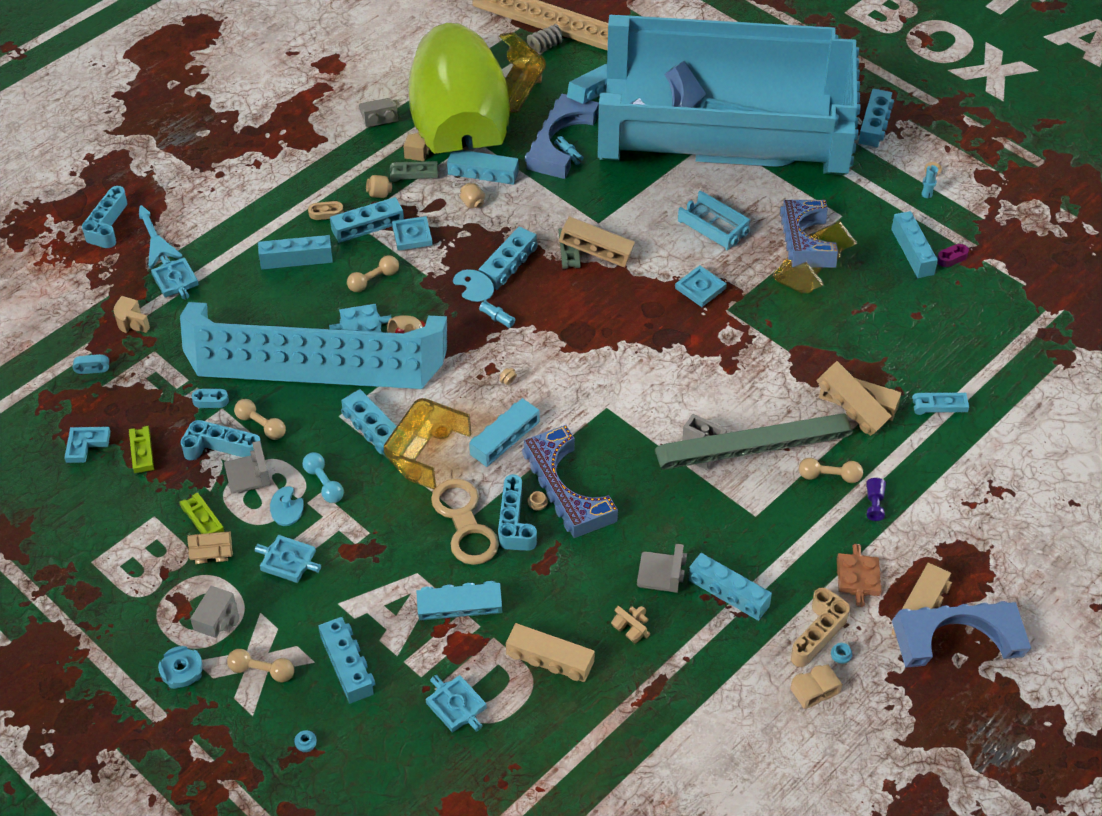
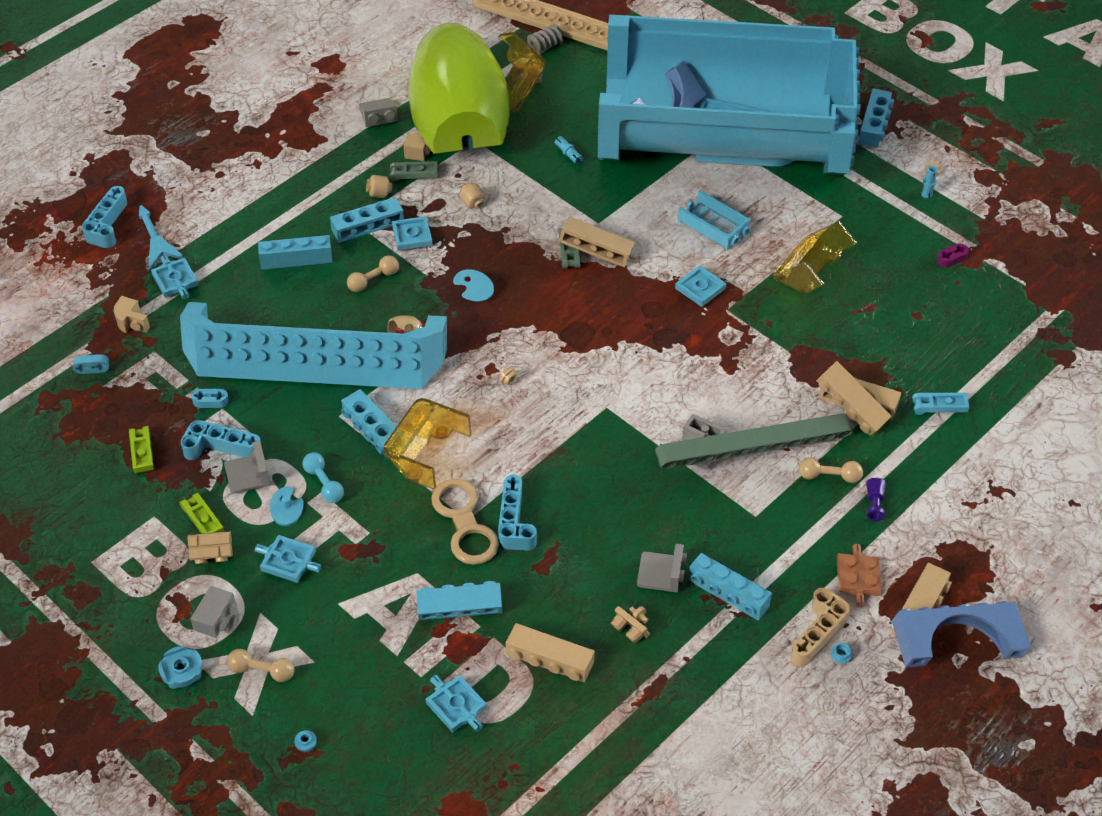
(83, 437): medium azure plate -> none
(273, 428): tan piece -> none
(324, 210): tan plate -> none
(346, 659): medium azure brick -> none
(360, 319): medium azure plate -> none
(483, 166): medium azure brick -> none
(497, 314): medium azure pin -> none
(504, 432): medium azure brick -> none
(509, 256): medium azure brick -> none
(537, 501): tan plate -> none
(543, 155): medium blue arch -> none
(579, 512): medium blue arch -> none
(588, 85): medium azure brick -> none
(802, 248): medium blue arch -> none
(816, 686): tan brick -> none
(914, 244): medium azure brick -> none

